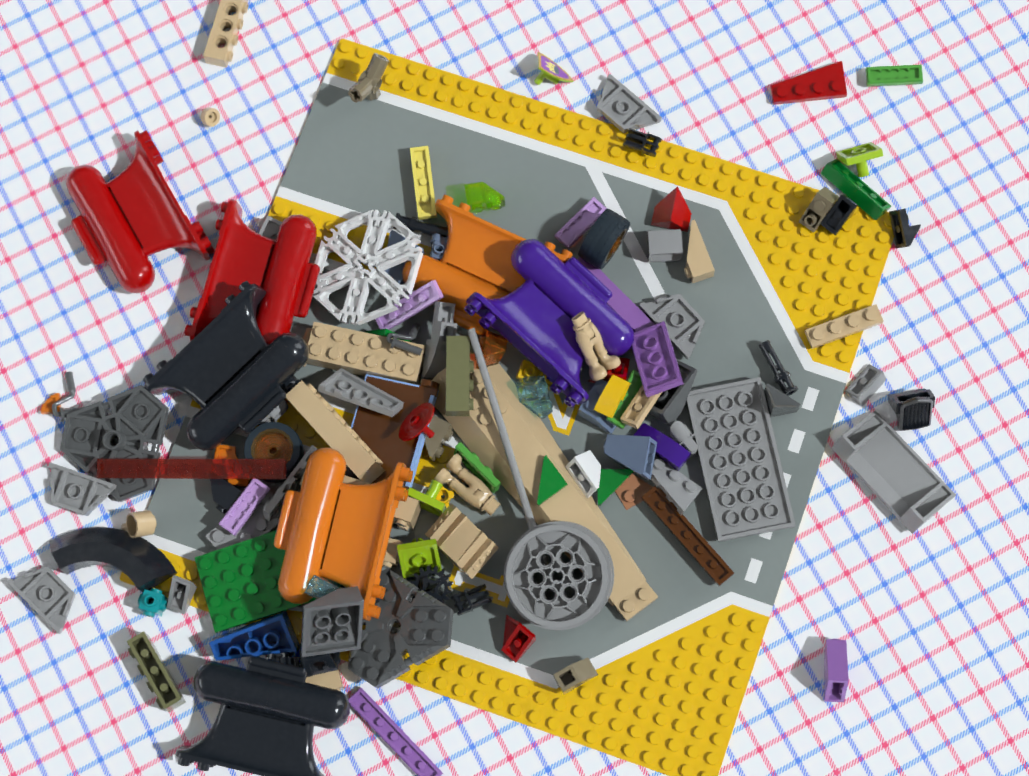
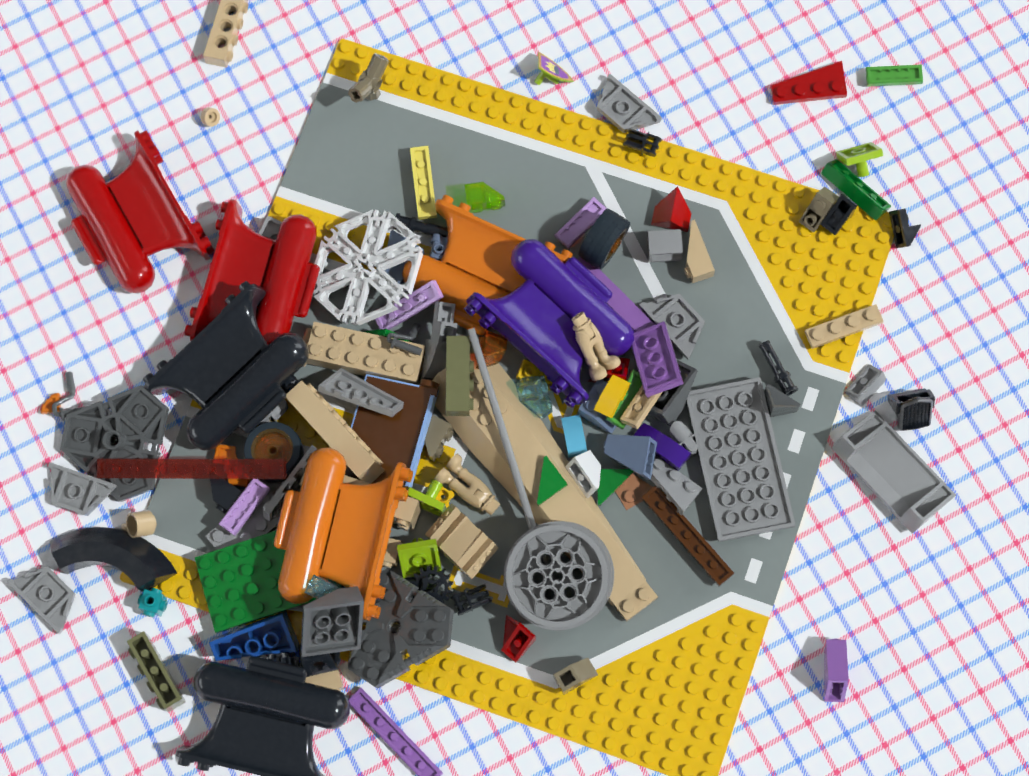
(180, 594): light grey slope -> none
(417, 422): red shield -> none
(473, 463): bright green plate -> none
(574, 435): none -> medium azure slope

